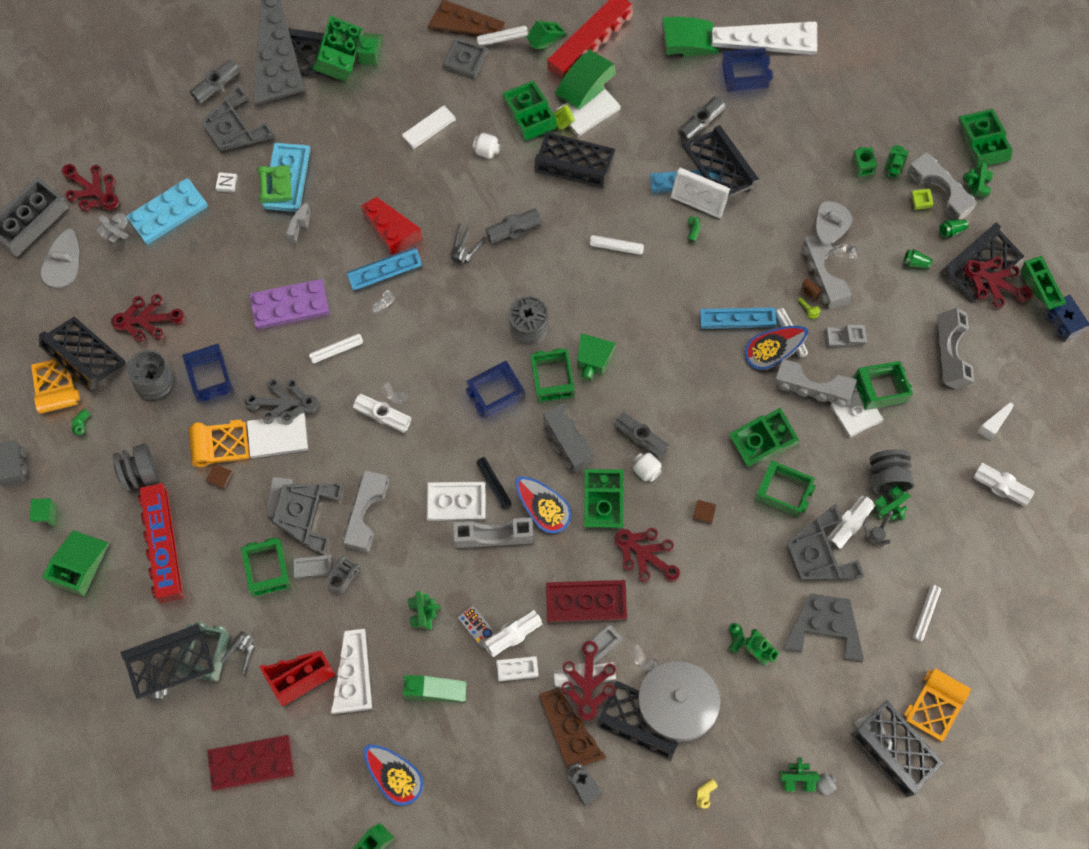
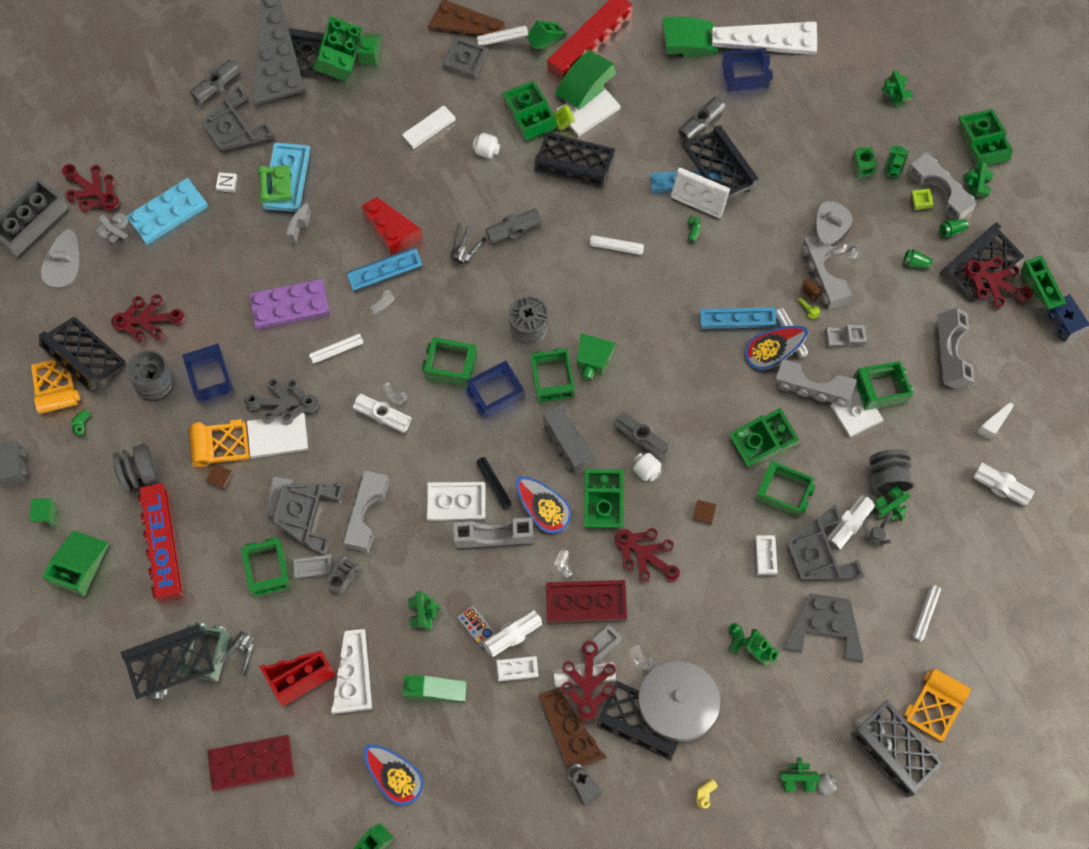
(448, 376): none -> green window
(561, 565): none -> clear arm
(766, 555): none -> white plate
(895, 89): none -> green hips

